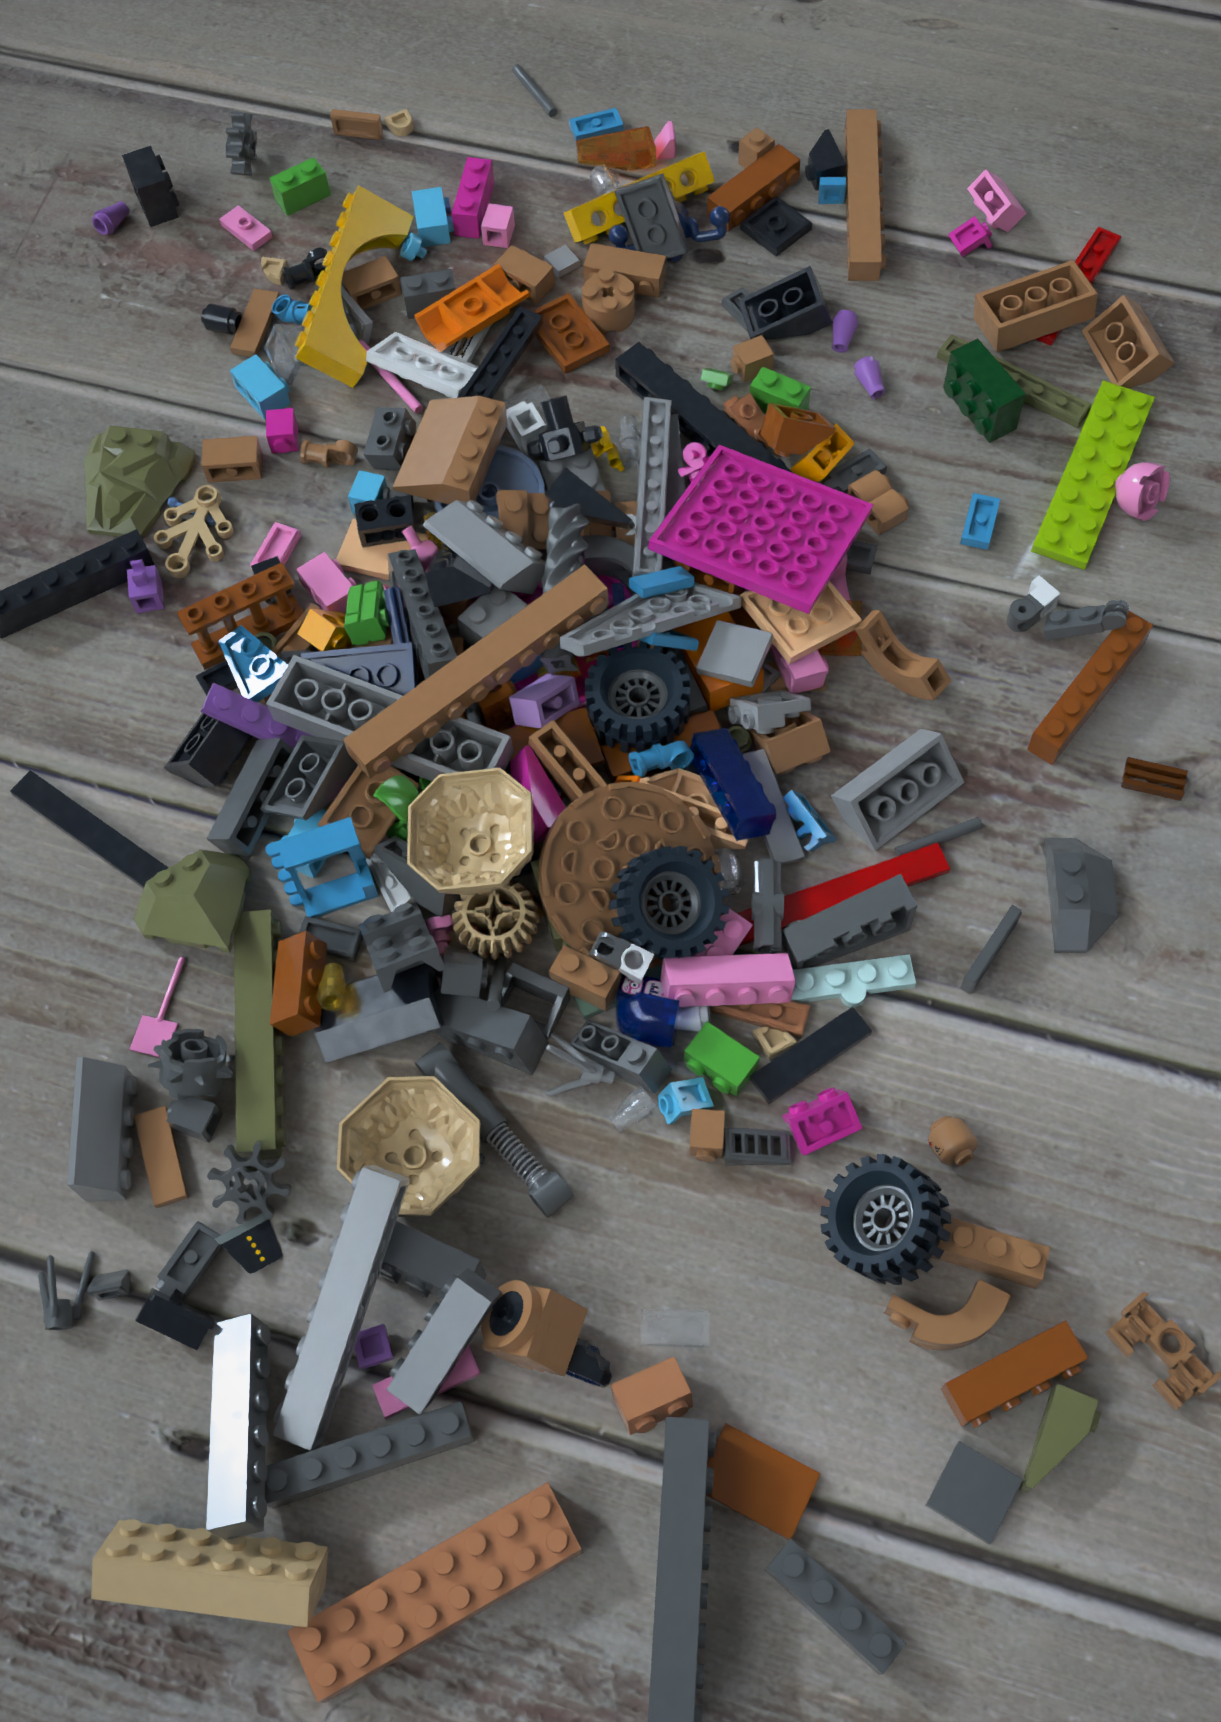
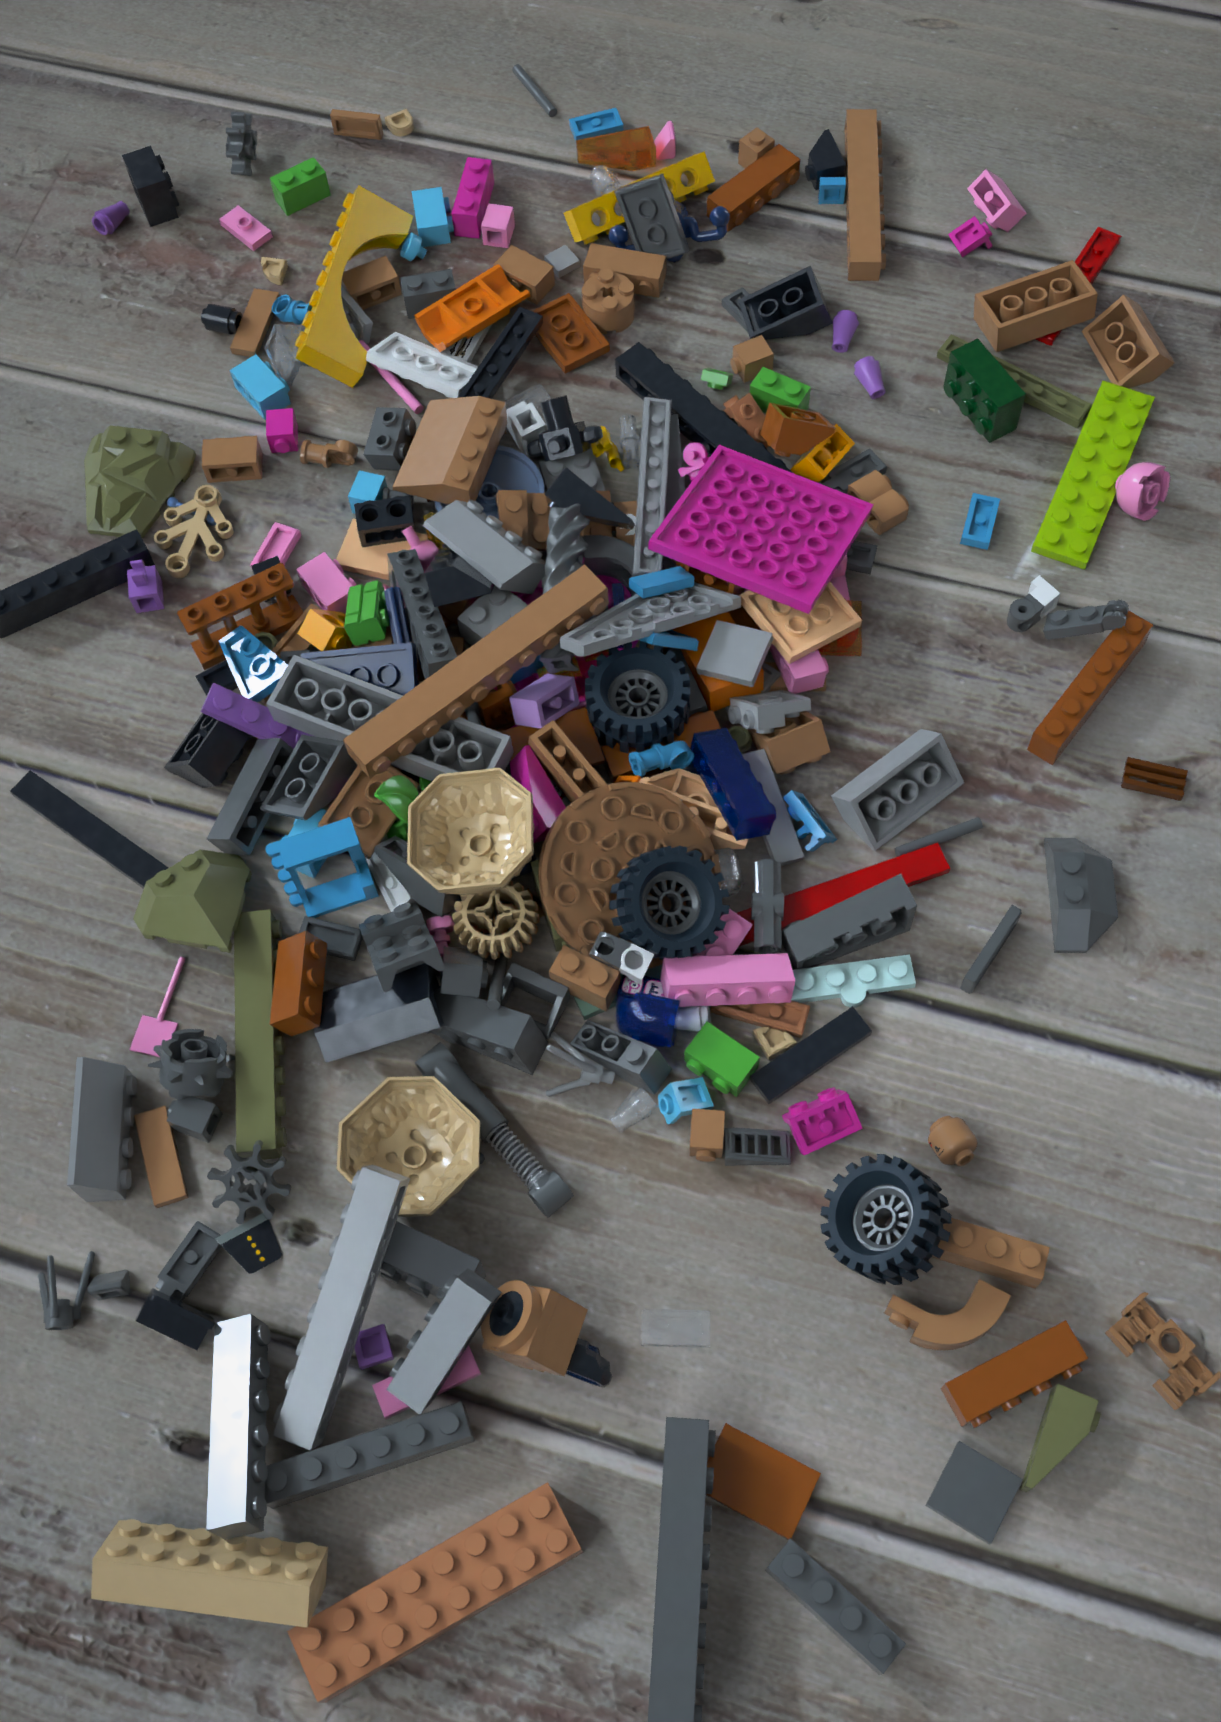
(306, 270): black connector -> none
(332, 989): clear yellow cone -> none
(652, 1396): nougat brick -> none
(776, 226): black tile -> none
(897, 664): medium nougat arch -> none

